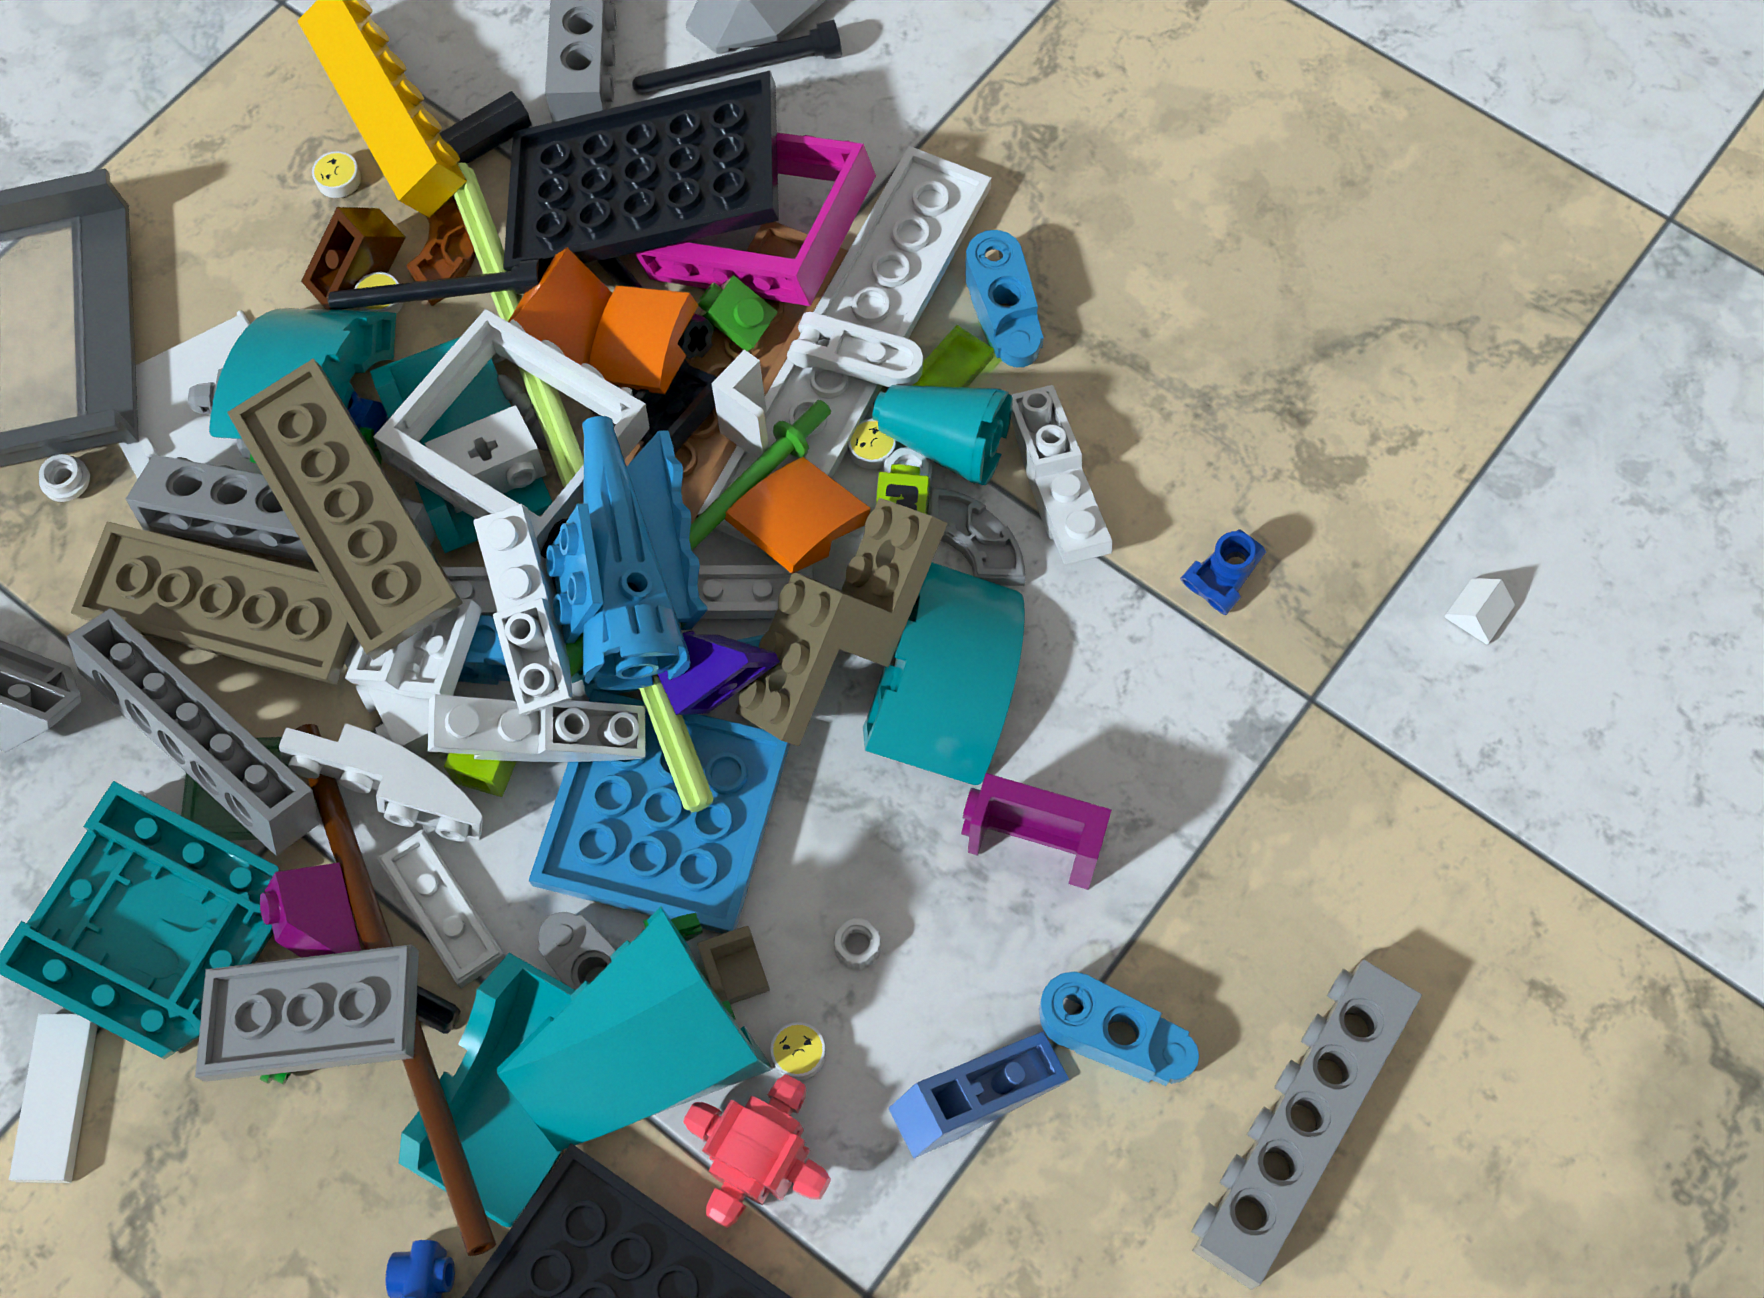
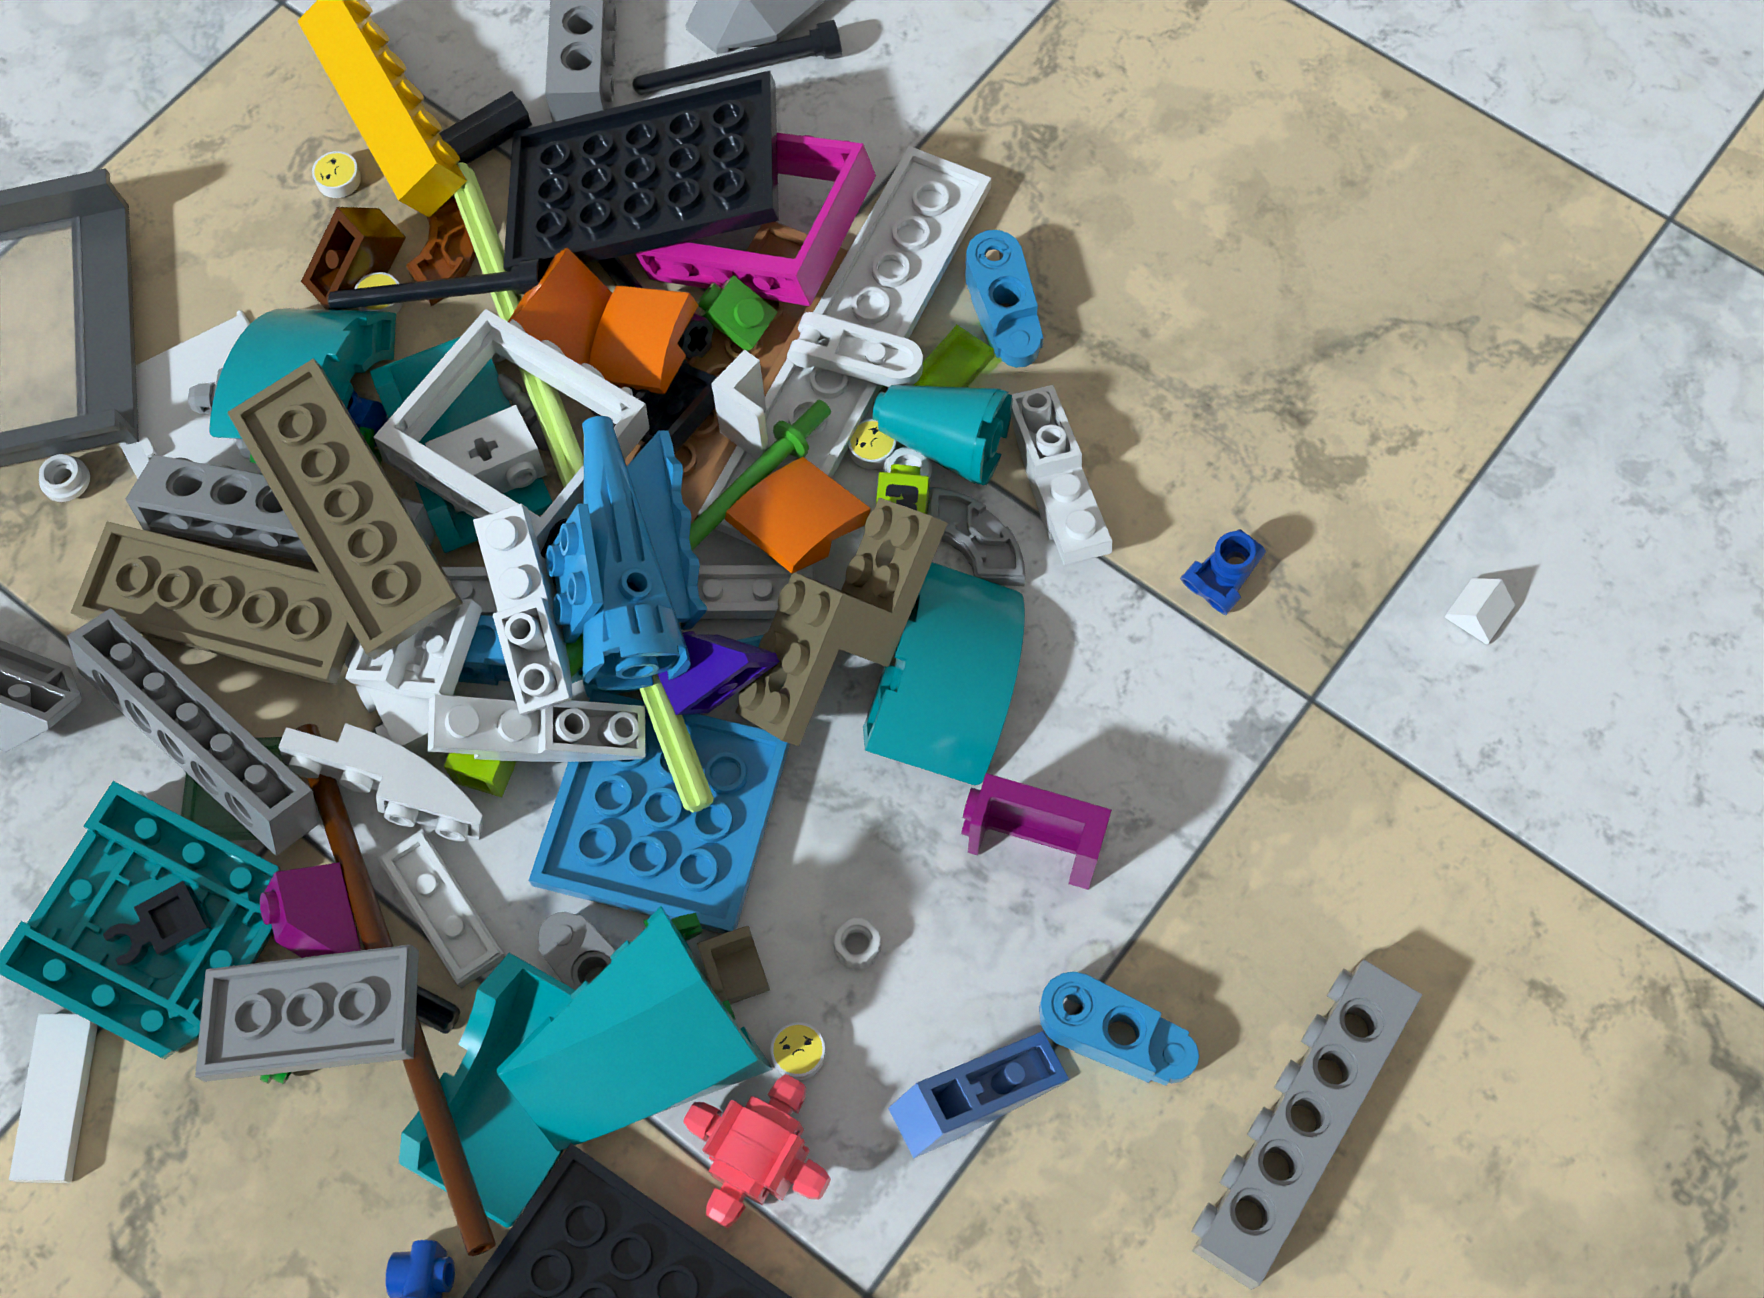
(165, 922): none -> black plate

